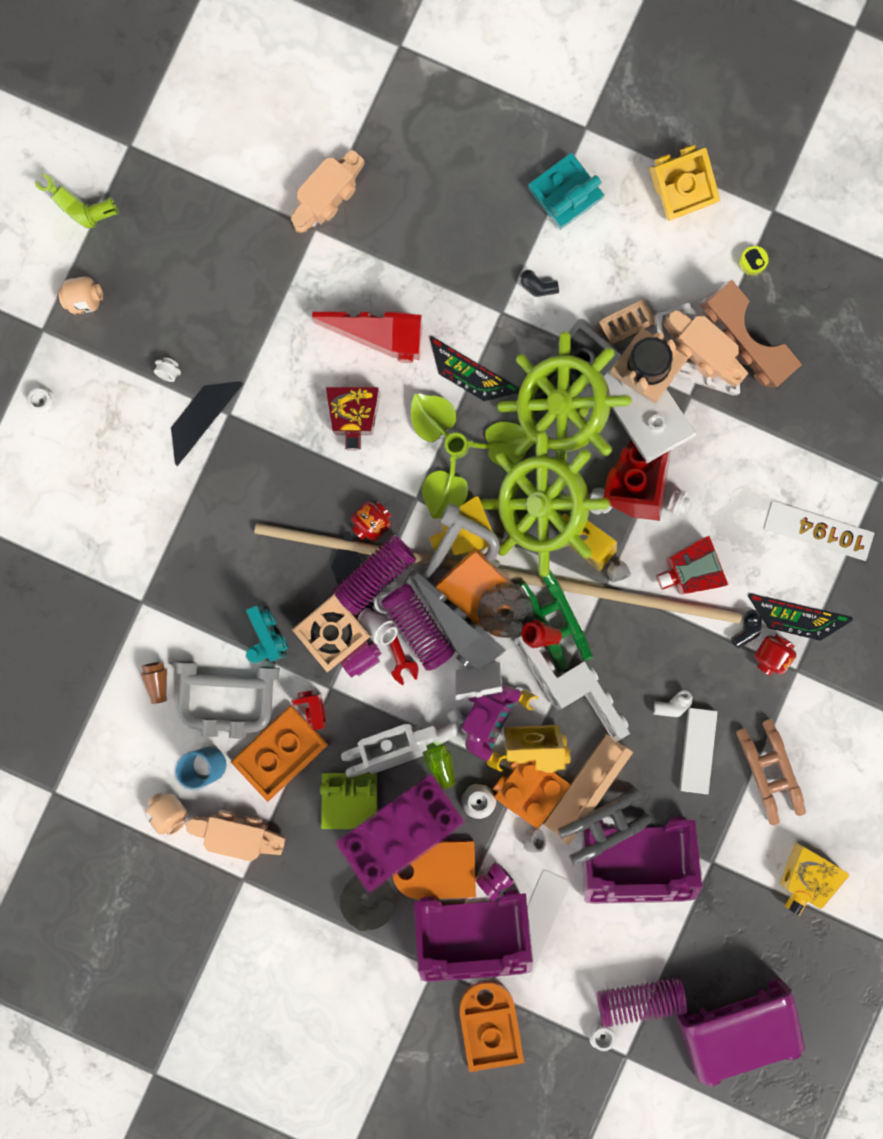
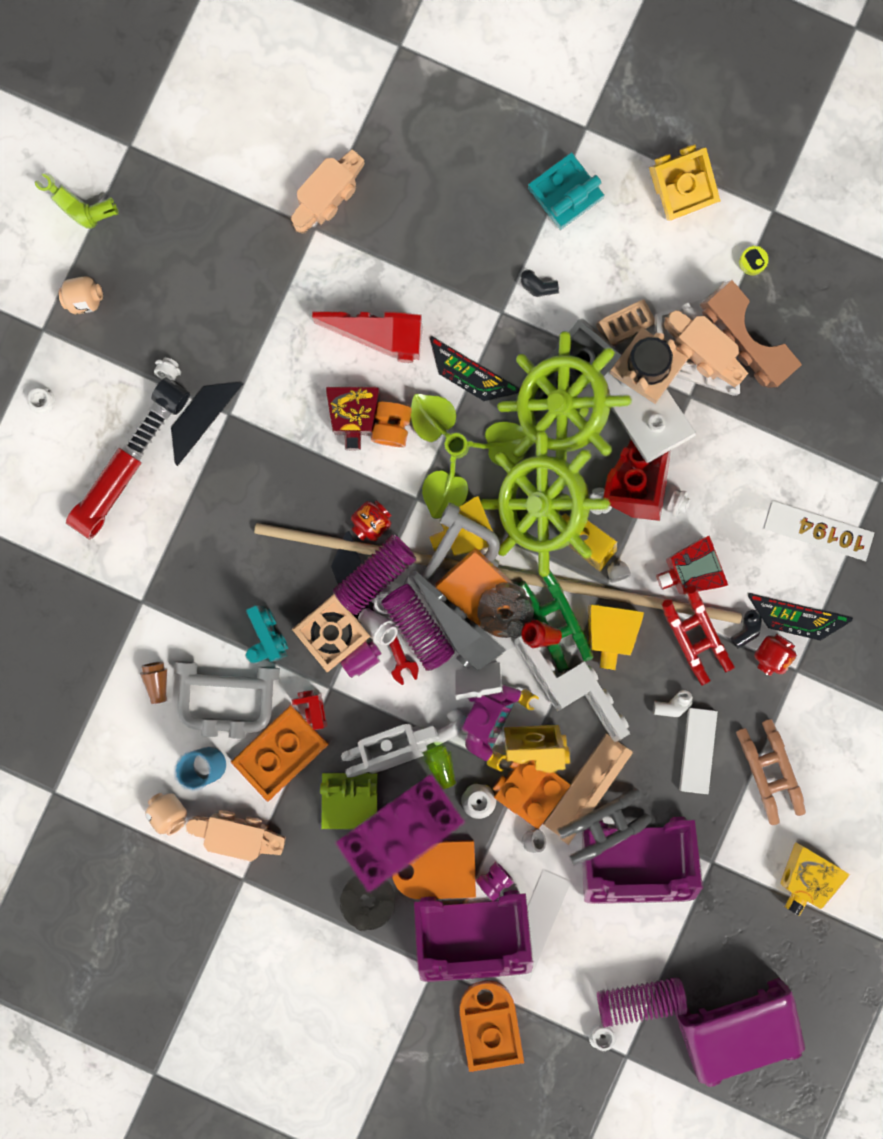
(90, 514): none -> piece
(391, 434): none -> orange wheel
(612, 632): none -> yellow torso
(711, 640): none -> red piece

